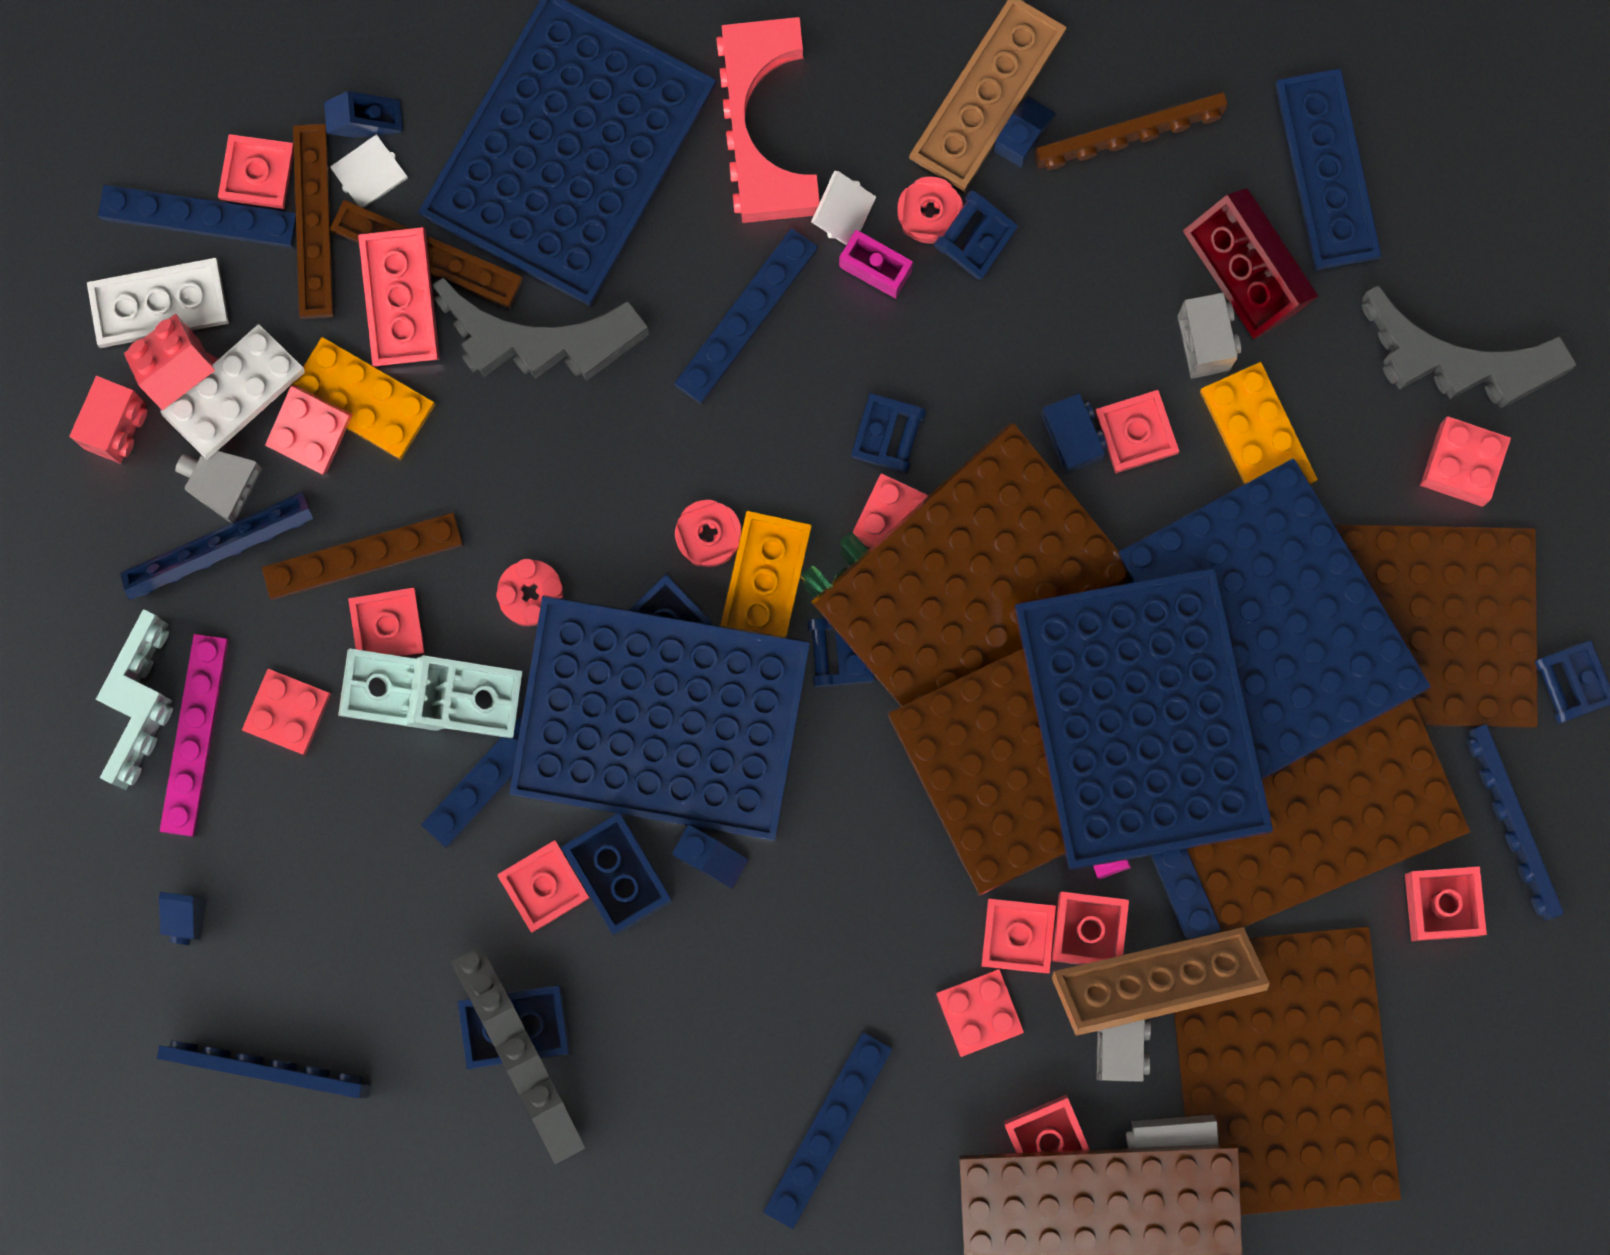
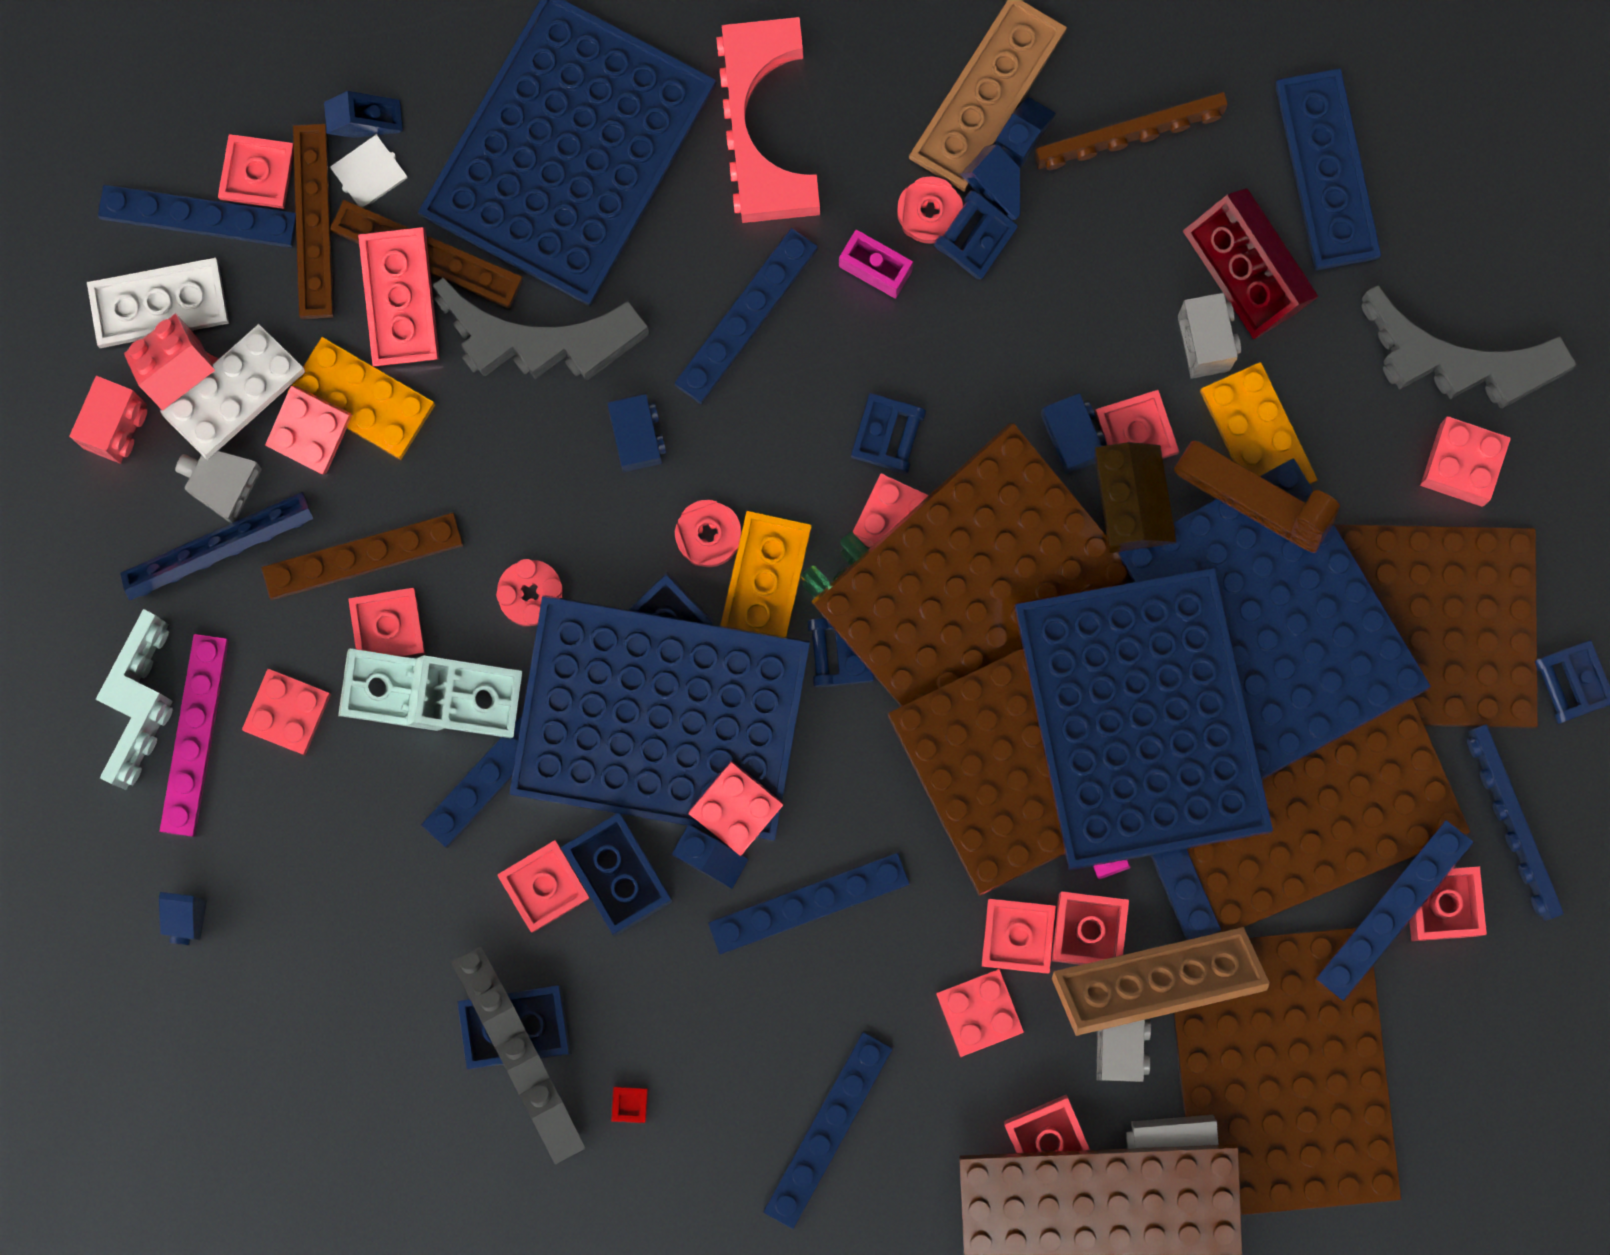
(253, 1067): dark blue plate -> none
(629, 1105): none -> red plate
(635, 432): none -> dark blue brick
(736, 808): none -> coral plate
(808, 904): none -> dark blue plate
(843, 208): white piece -> none
(996, 179): none -> dark blue slope
(1134, 496): none -> dark brown slope
(1257, 498): none -> reddish brown beam
(1395, 910): none -> dark blue plate

